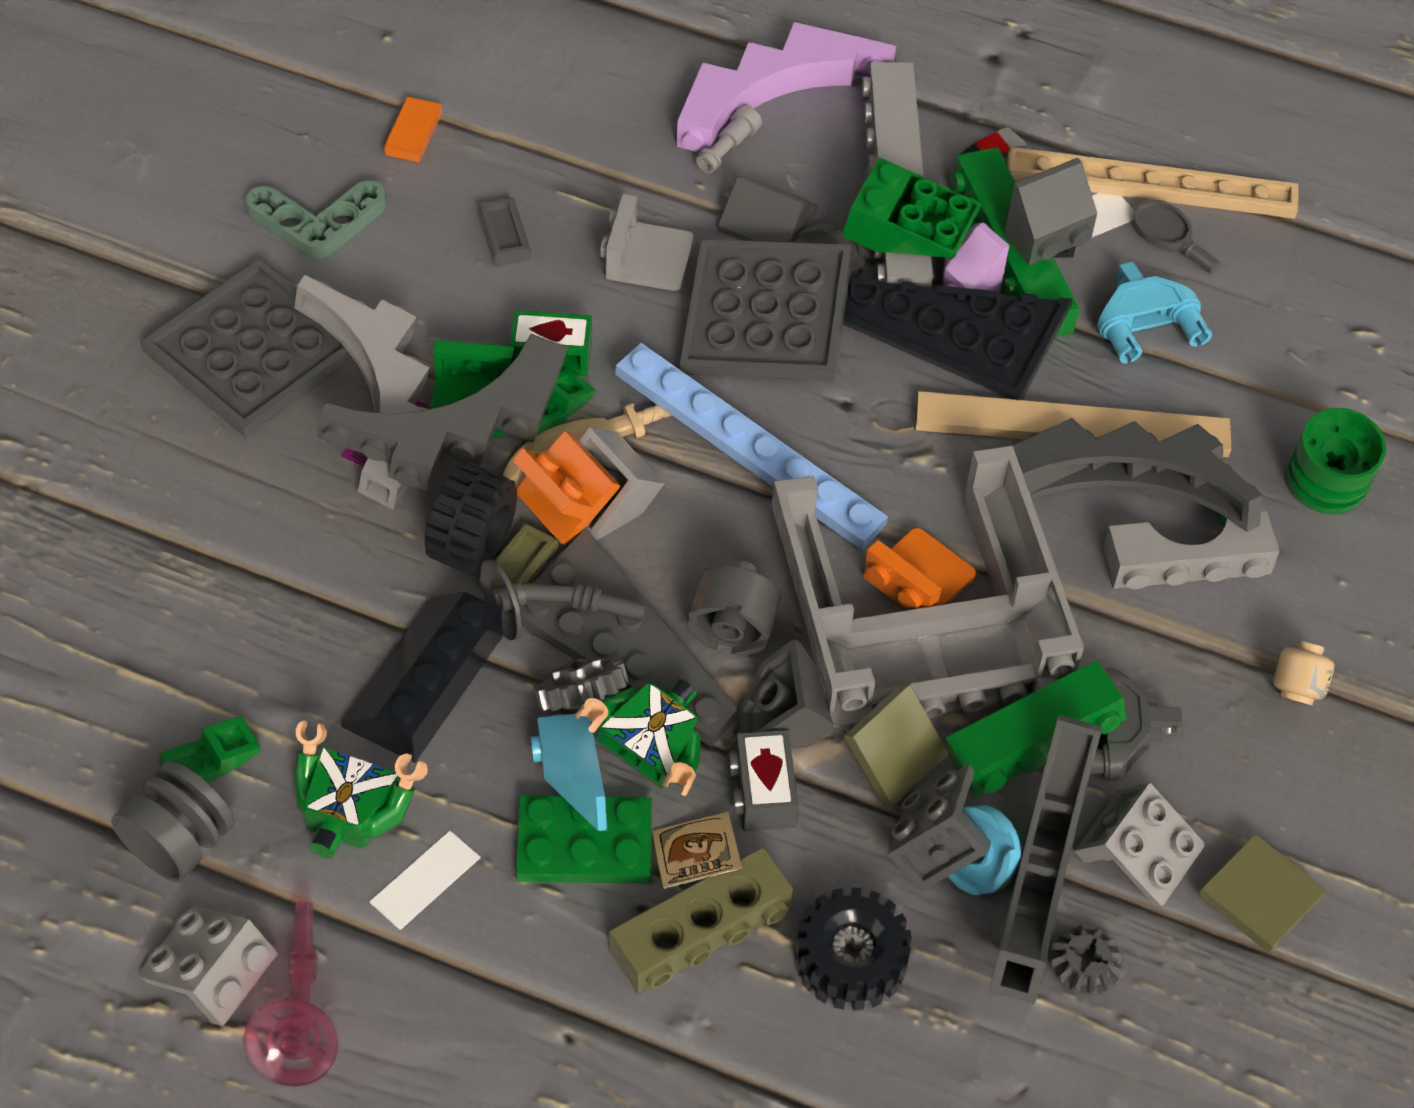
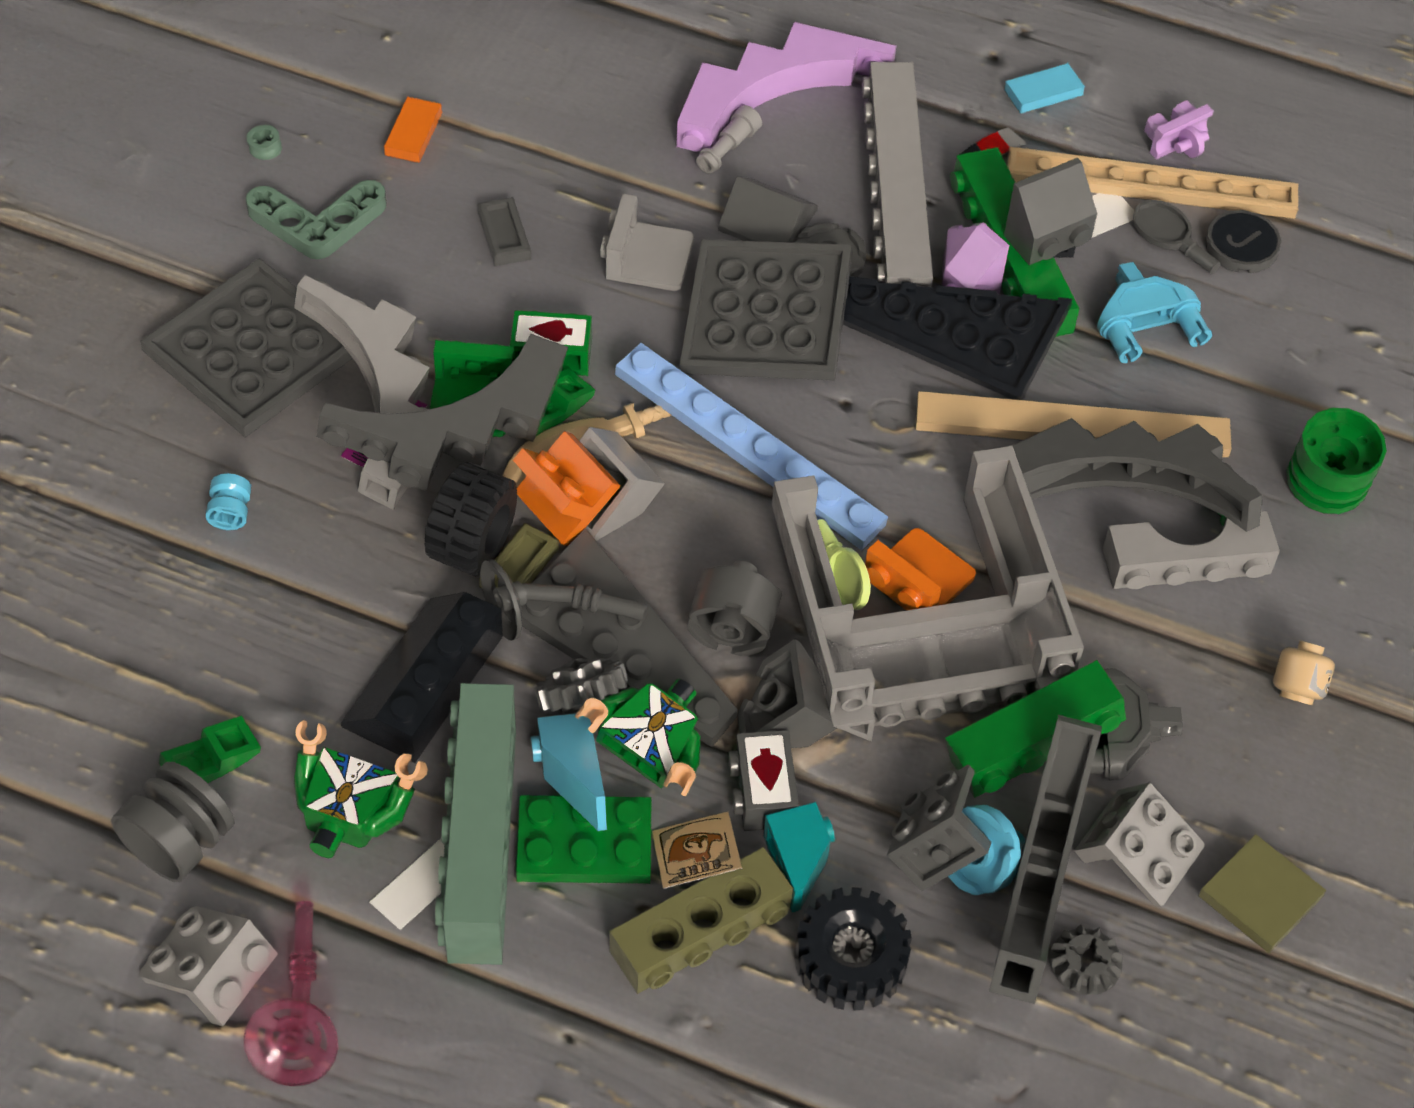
(228, 501): none -> medium azure wheel
(266, 149): none -> sand green bush
(477, 825): none -> sand green brick
(799, 847): none -> teal slope
(847, 568): none -> yellowish green piece
(896, 745): olive tile -> none
(909, 214): green slope -> none
(1044, 88): none -> medium azure tile
(1182, 134): none -> lavender hips
(1243, 241): none -> black tile

